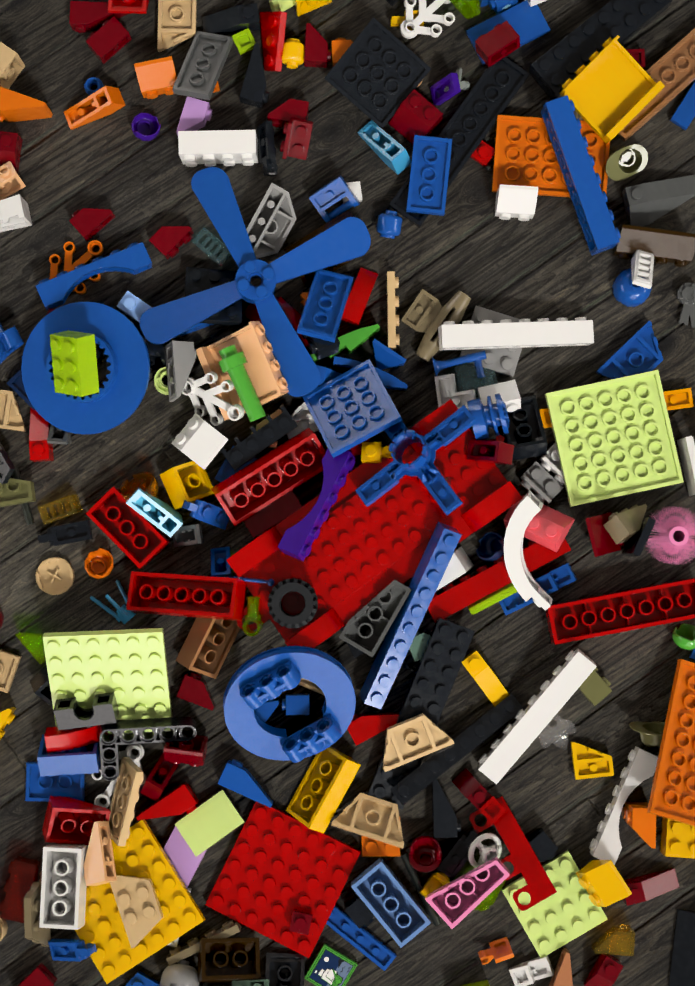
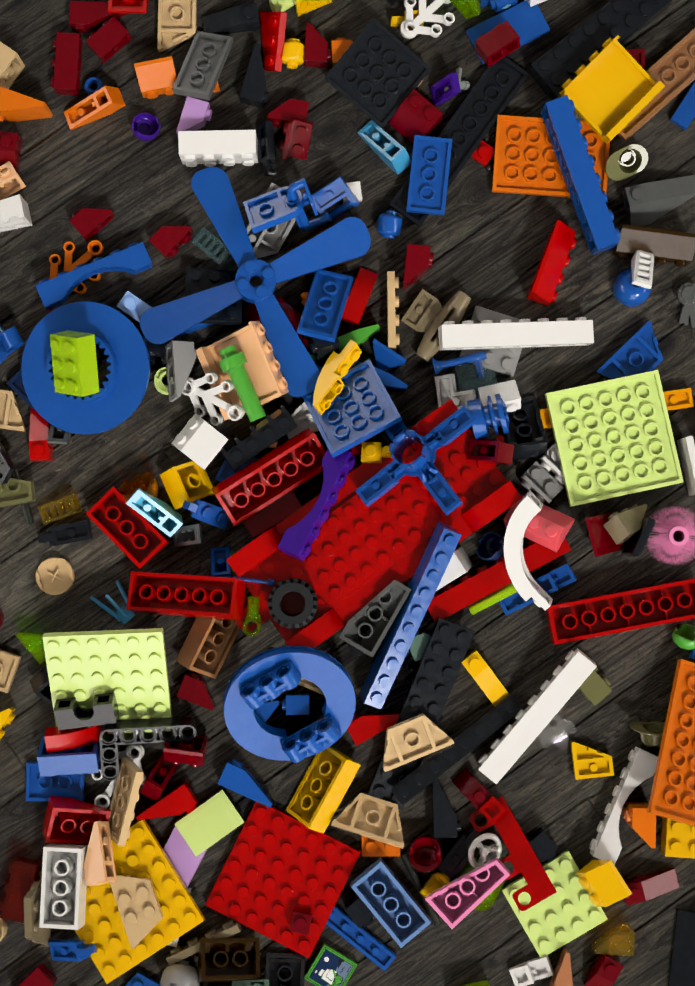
(67, 63): none -> dark red brick
(99, 563): orange hair -> none
(244, 41): lime plate -> none
(282, 206): none -> blue plate
(329, 380): none -> yellow slope
(417, 262): none -> dark red slope
(499, 950): orange plate -> none
(516, 202): white slope -> none
(552, 263): none -> red slope

